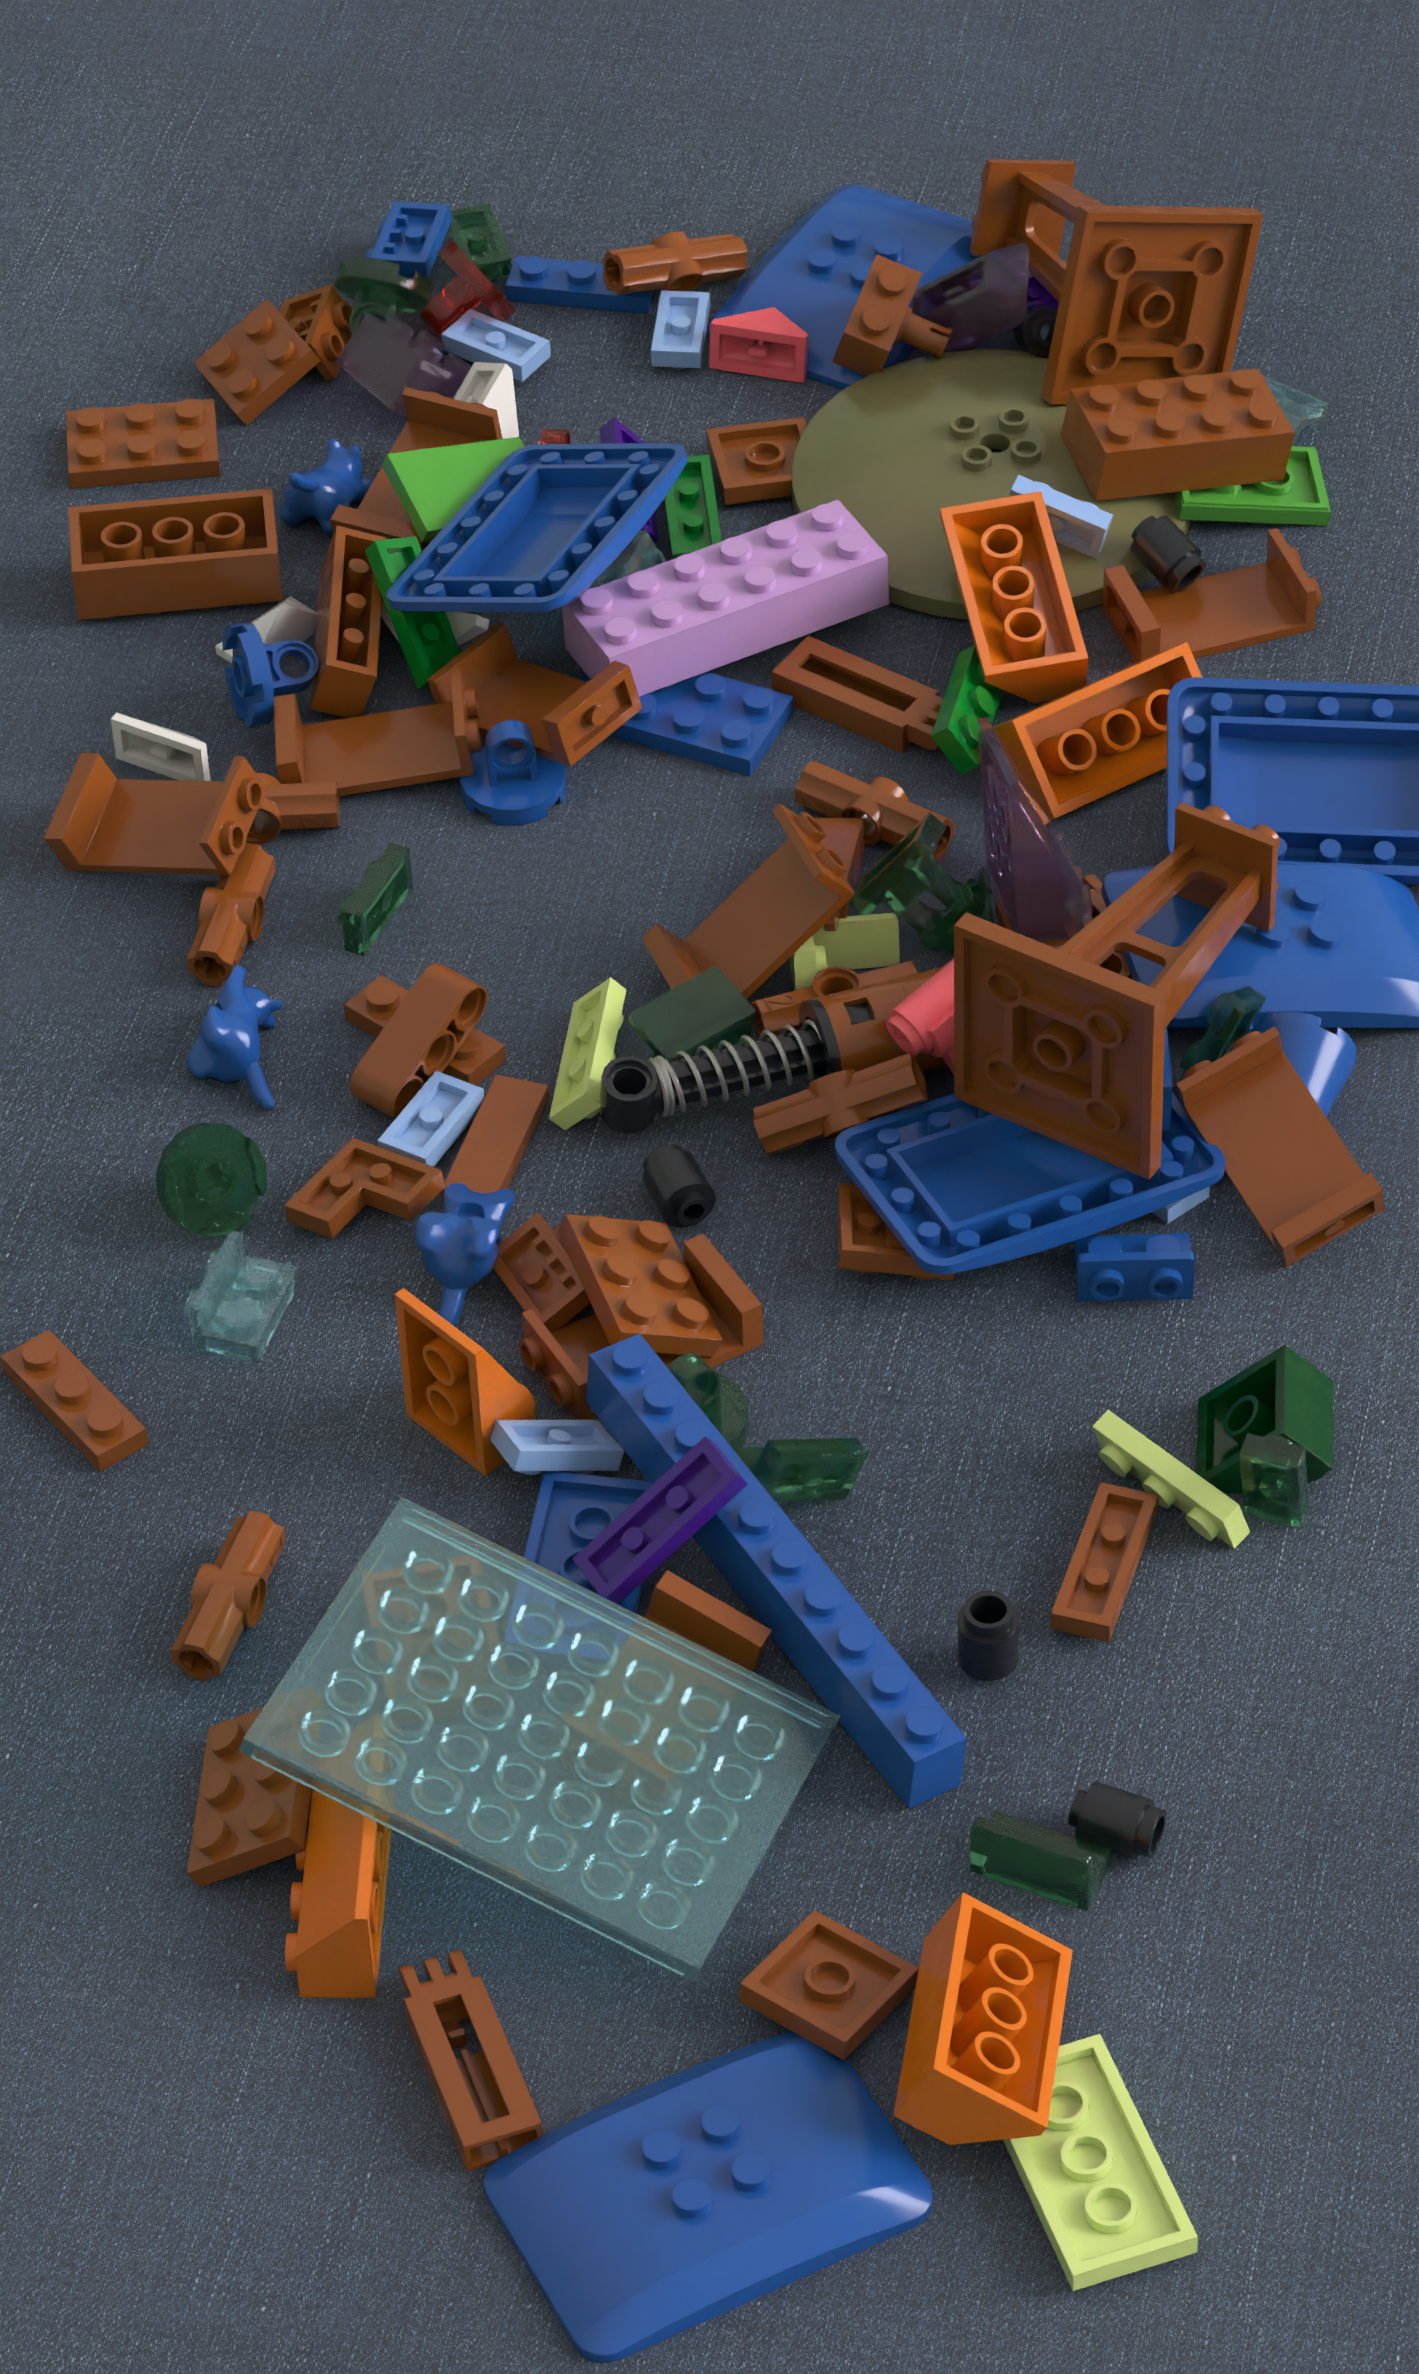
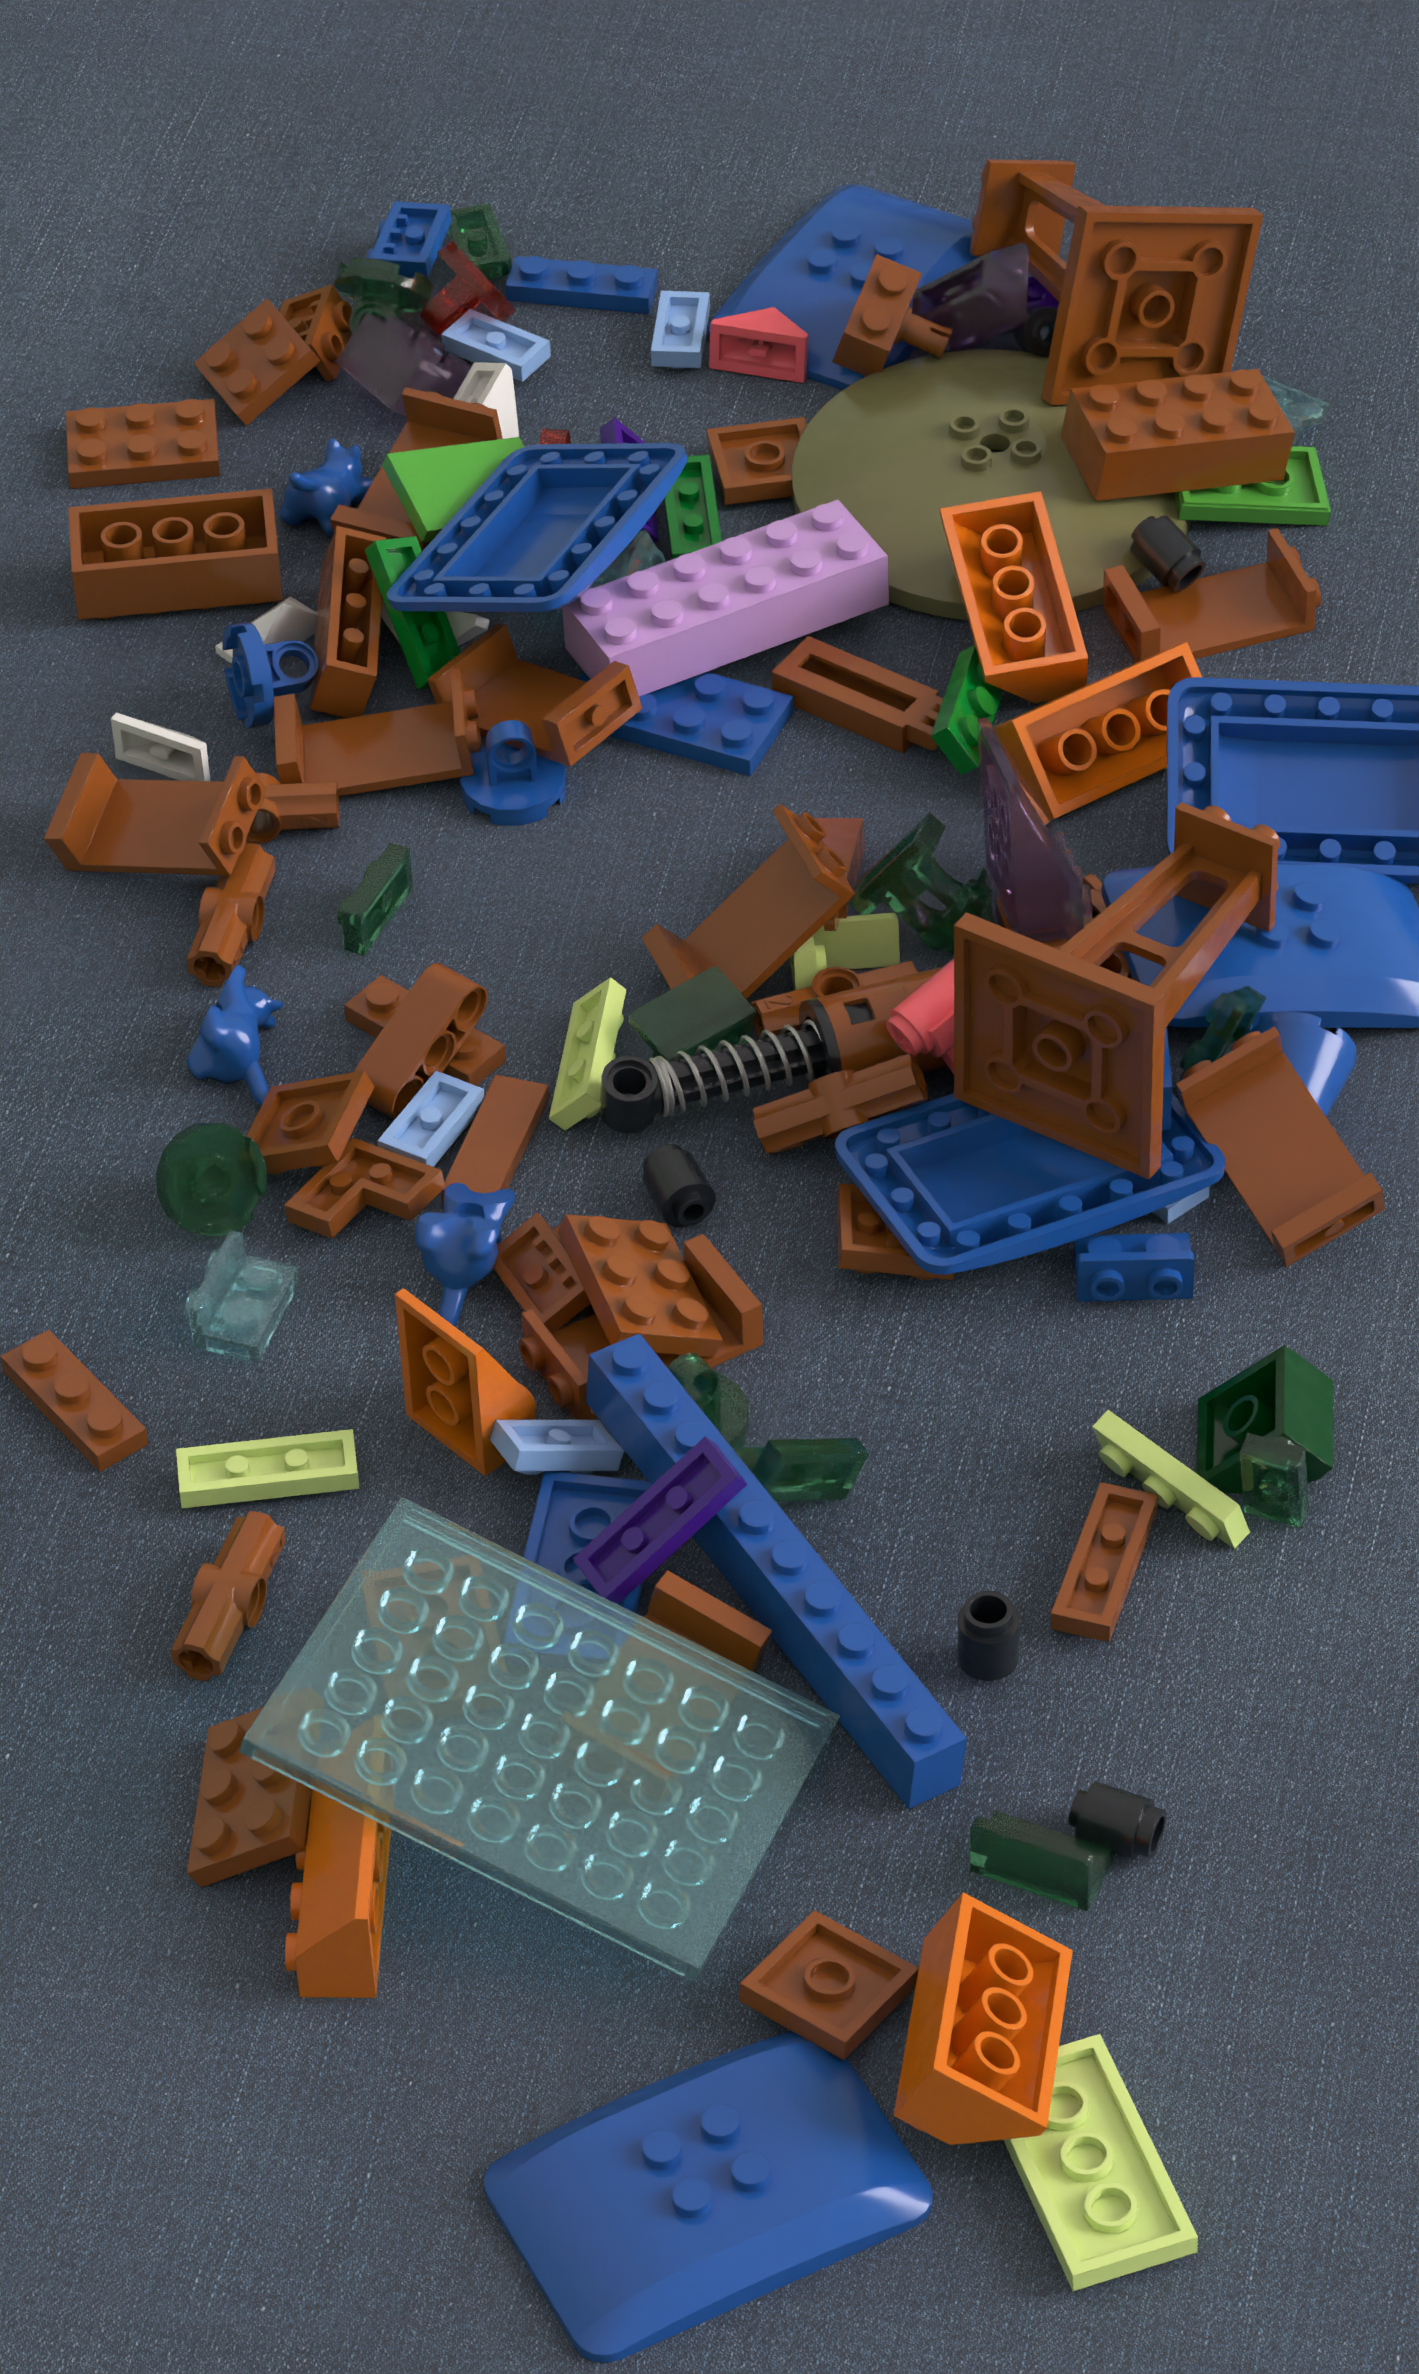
(267, 1468): none -> yellowish green plate
(309, 1120): none -> dark orange plate
(480, 2092): dark orange hinge -> none
(674, 263): dark orange piece -> none
(880, 803): dark orange piece -> none
(1072, 521): plate -> none

